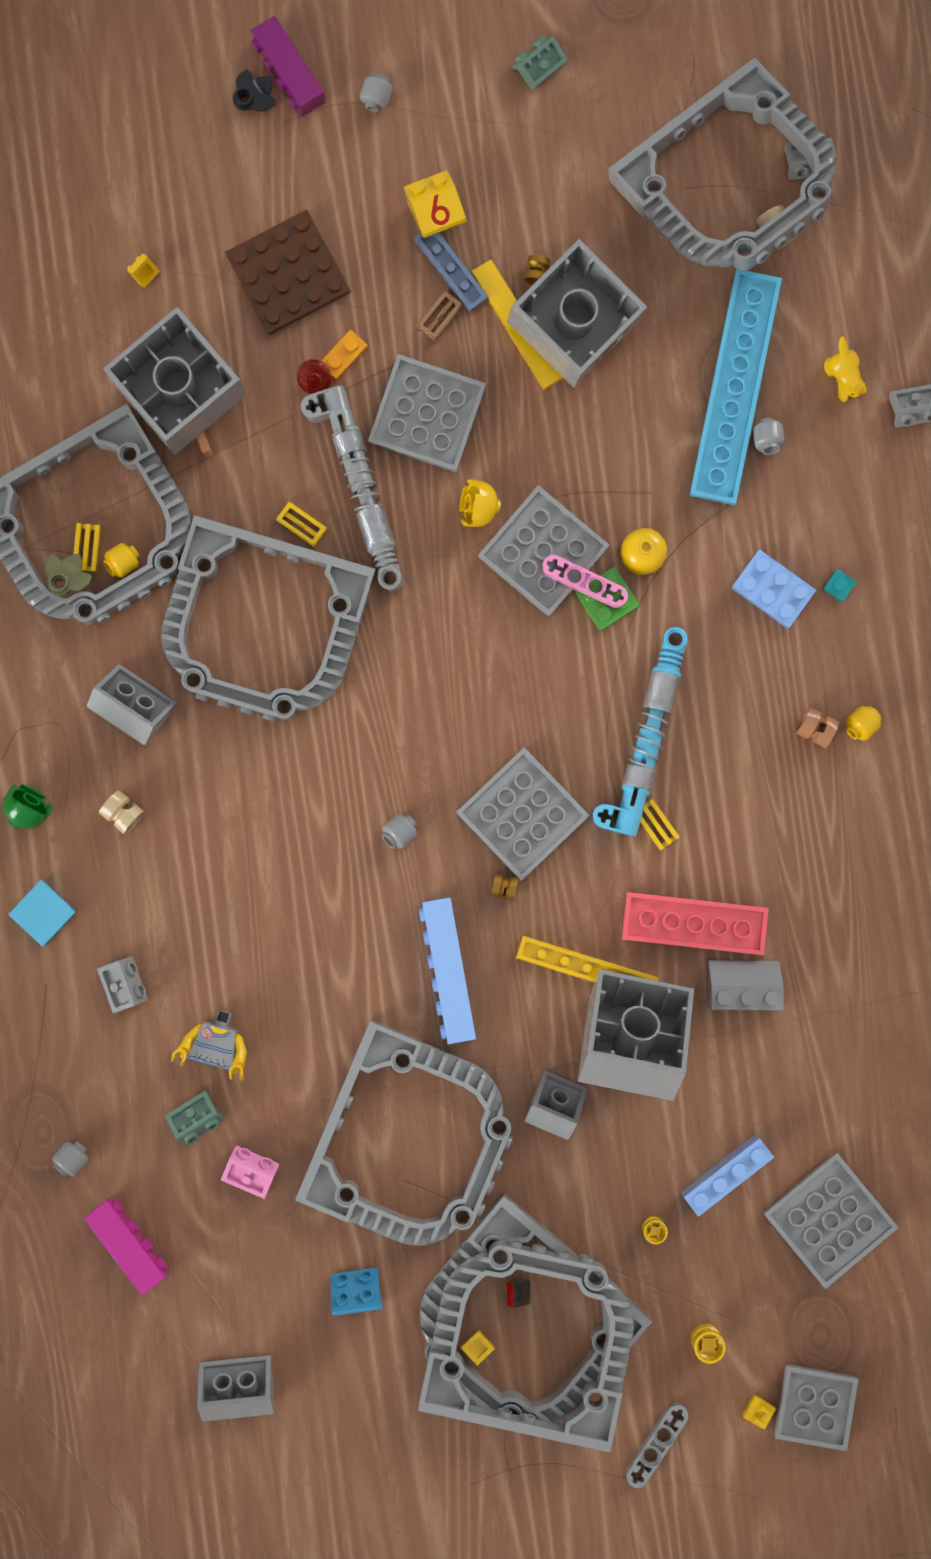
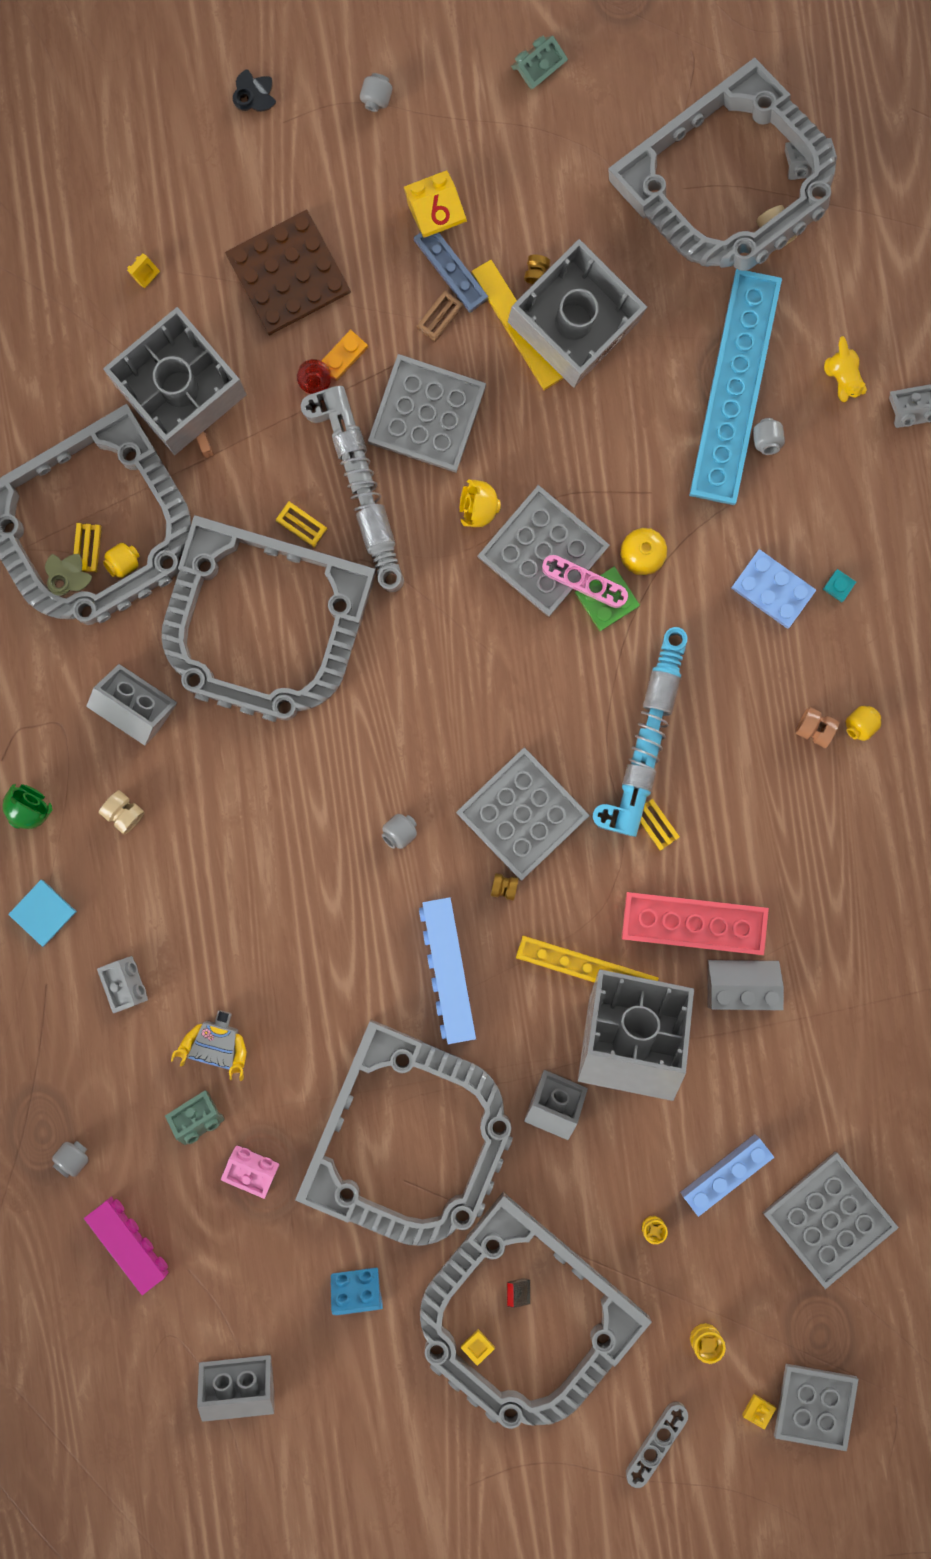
(288, 66): magenta brick -> none
(589, 1424): light grey arch -> none

